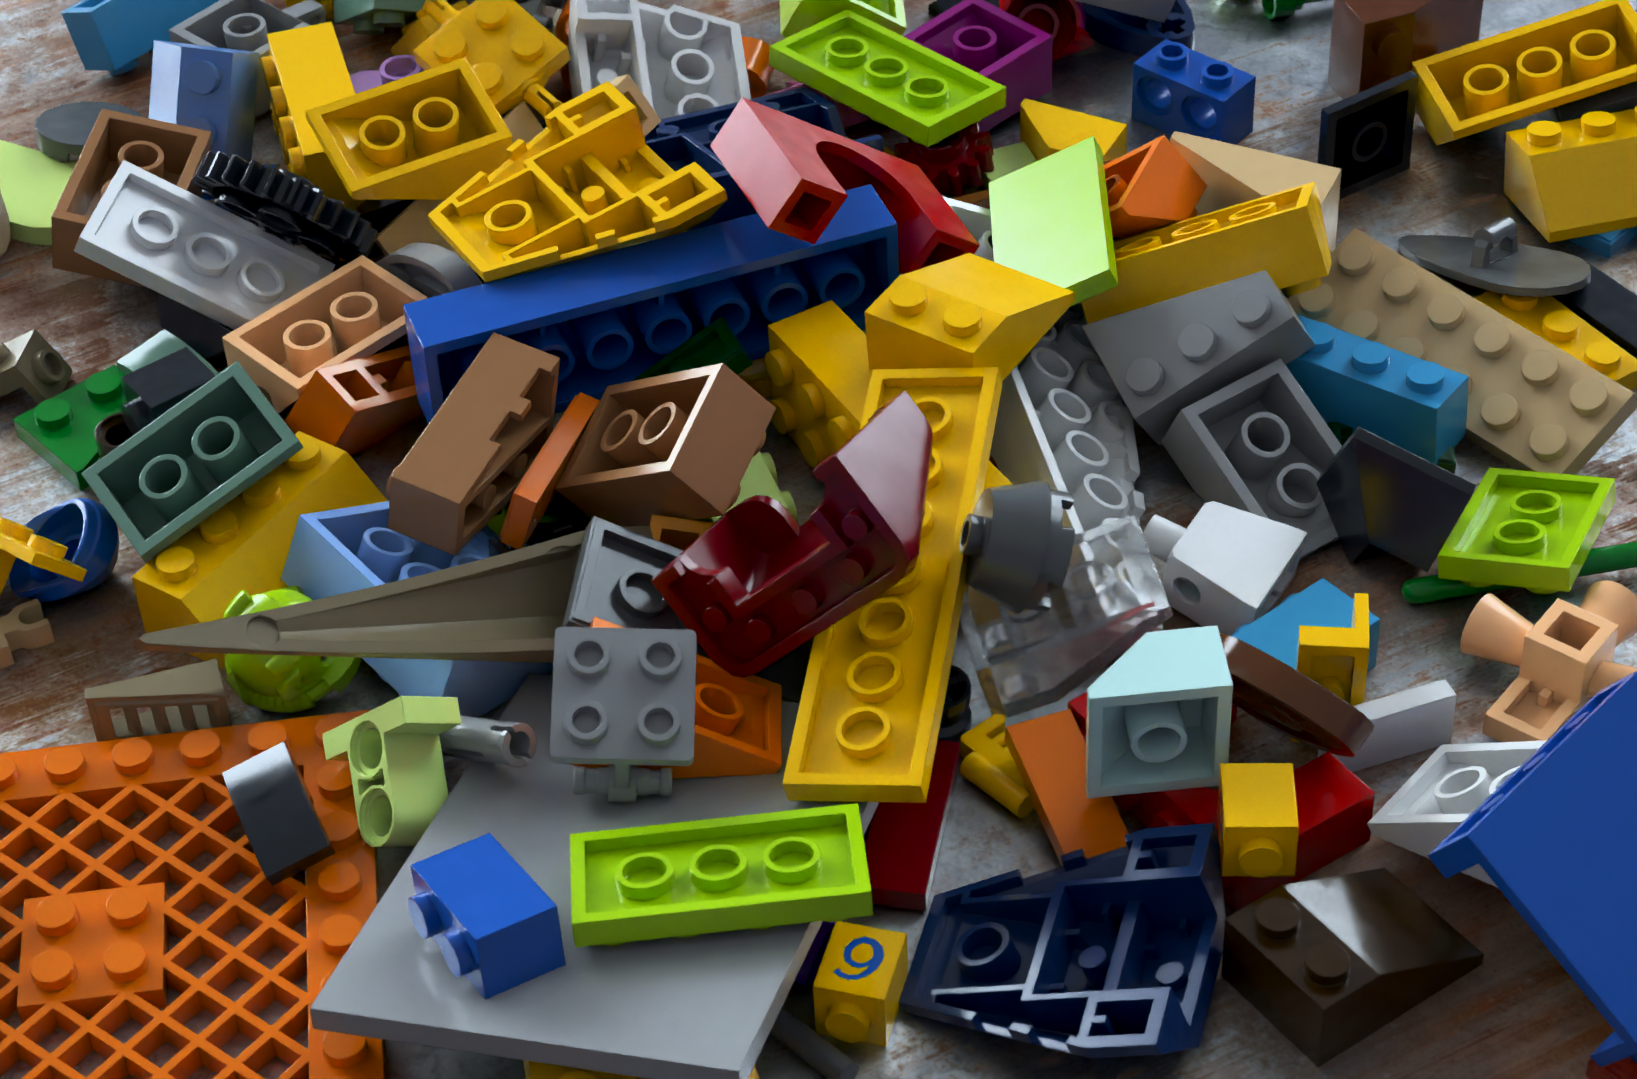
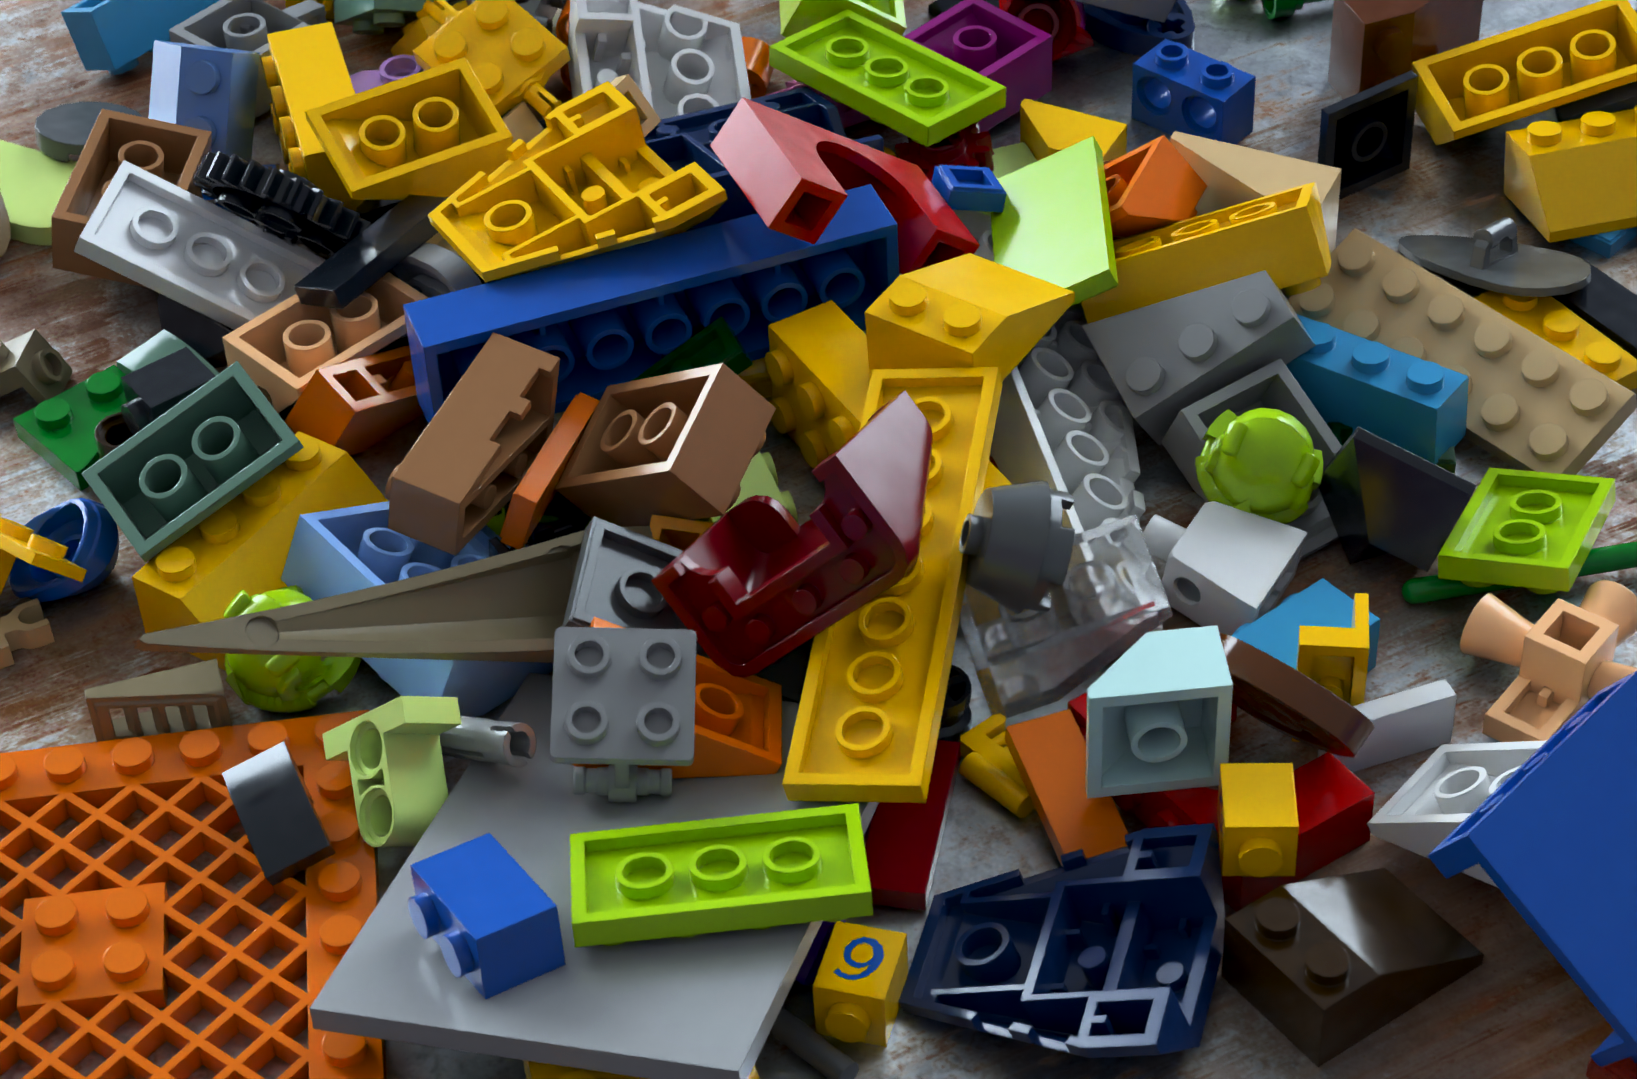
(370, 254): none -> black tile
(969, 188): none -> blue tile
(1260, 464): none -> lime helmet

